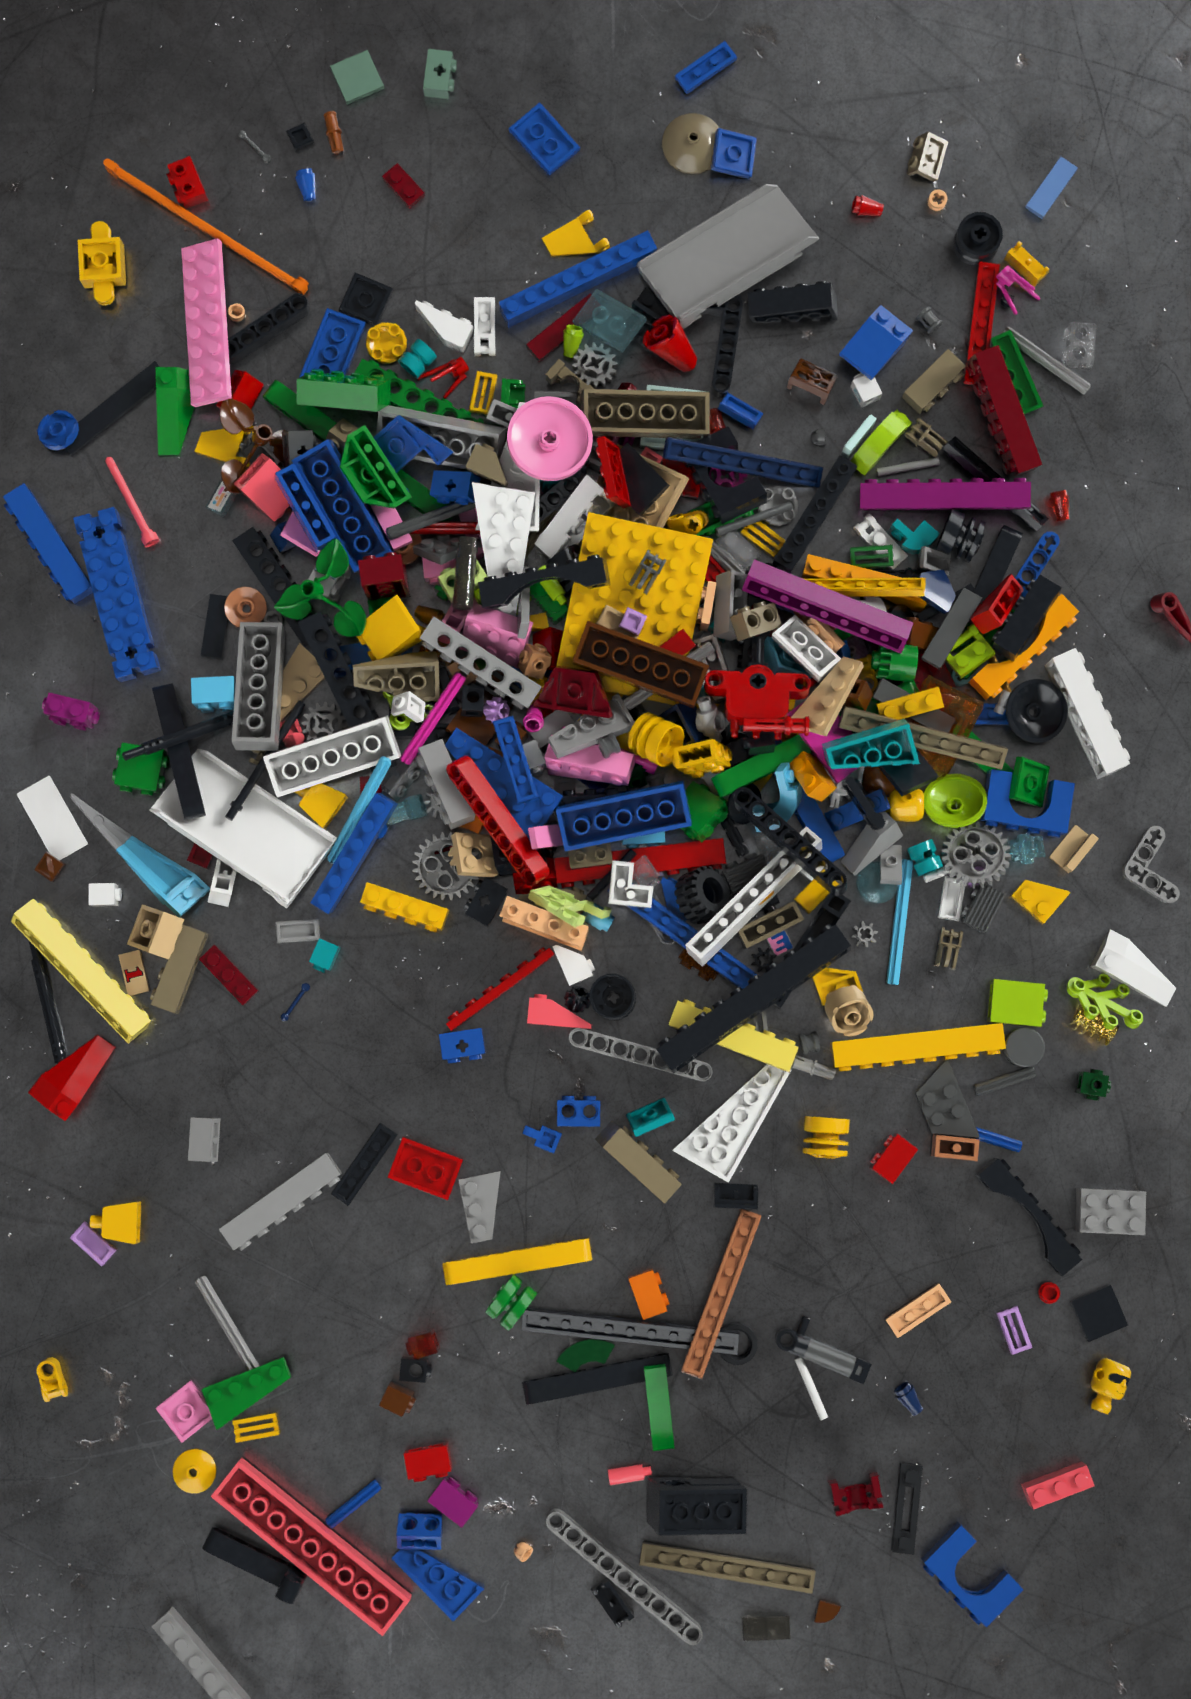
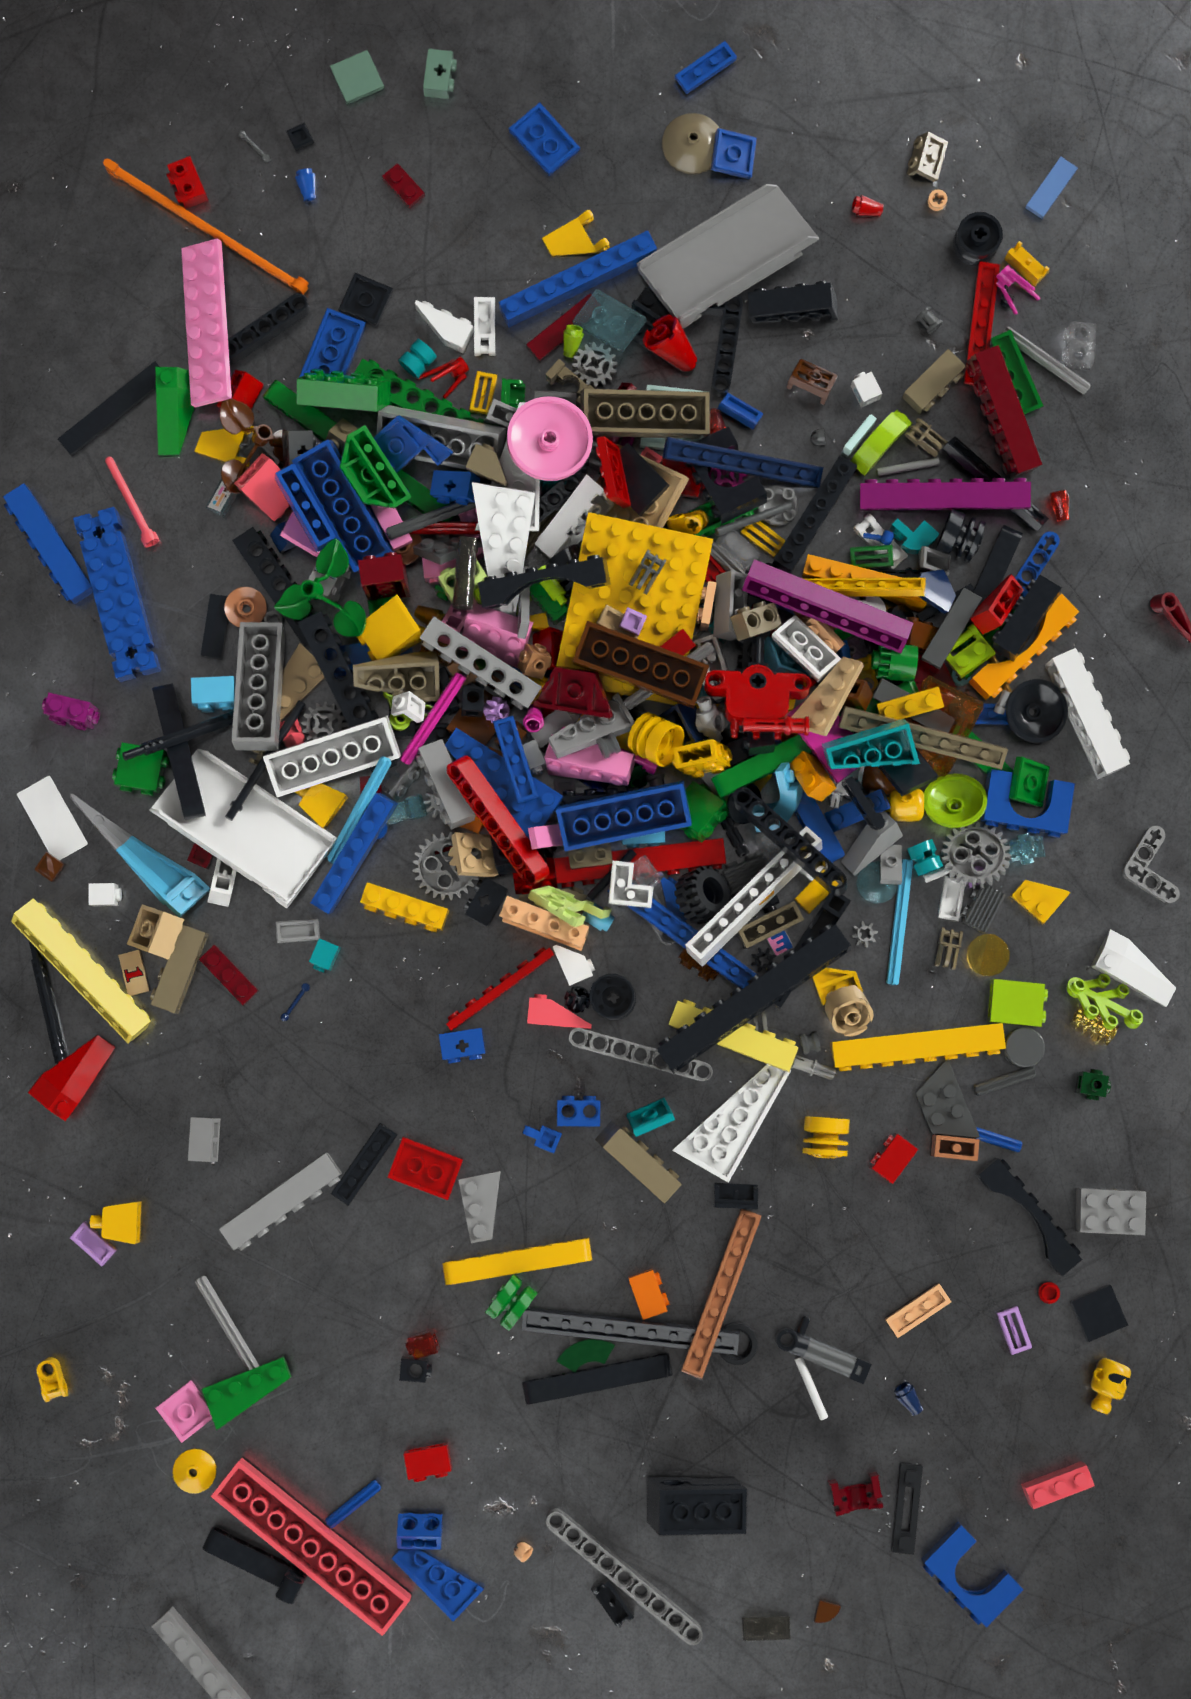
(58, 430): blue tile -> none
(102, 263): yellow brick -> none
(237, 310): light nougat hinge -> none
(237, 1430): yellow tile -> none
(333, 132): dark orange axle -> none
(386, 342): yellow dish -> none
(398, 1399): reddish brown brick -> none
(453, 1501): magenta brick -> none
(628, 1474): coral cylinder -> none
(659, 1407): green tile -> none
(727, 1567): dark tan plate -> none
(876, 342): blue slope -> none
(885, 539): none -> blue hand
(988, 955): none -> clear yellow tile
(1073, 848): tan panel -> none

